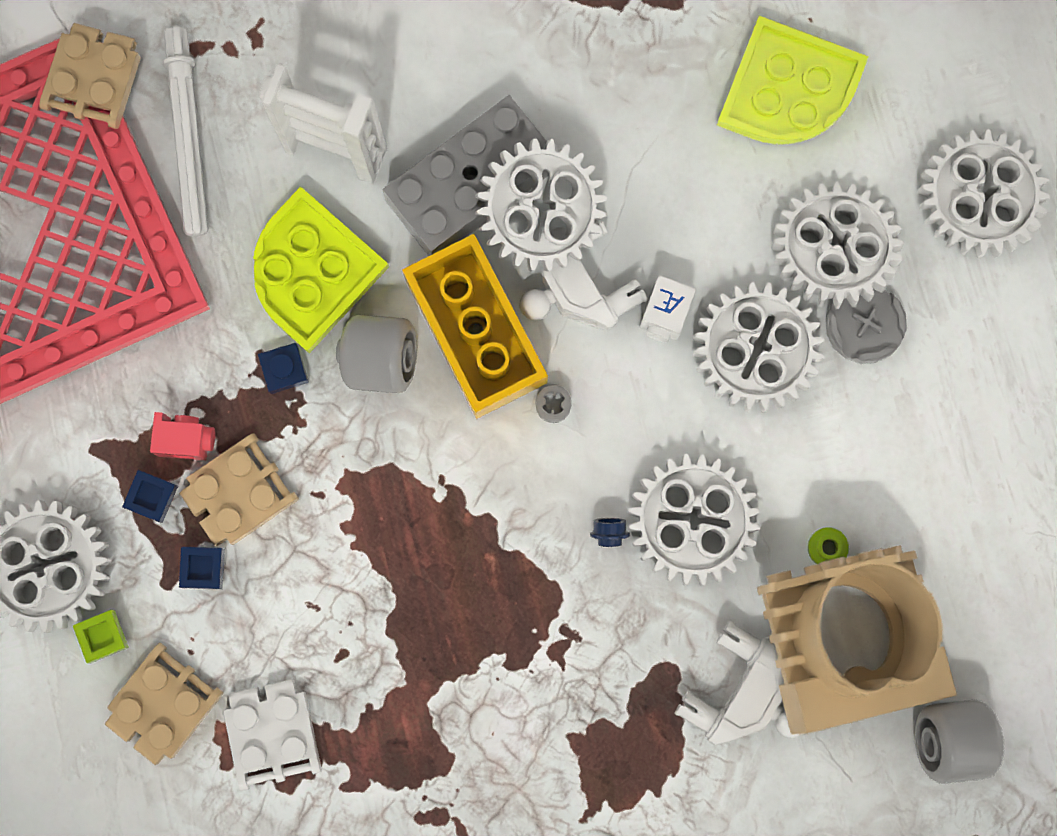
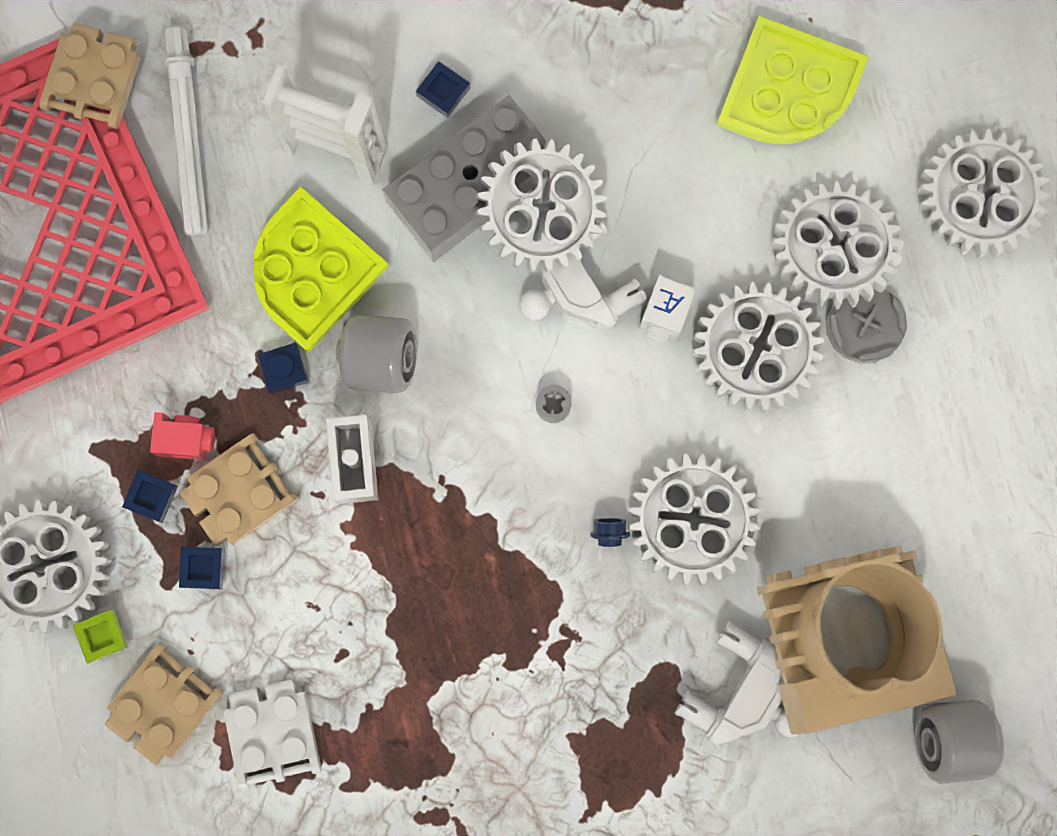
(352, 459): none -> white brick
(443, 89): none -> dark blue plate
(462, 290): yellow brick -> none
(816, 540): lime plate -> none

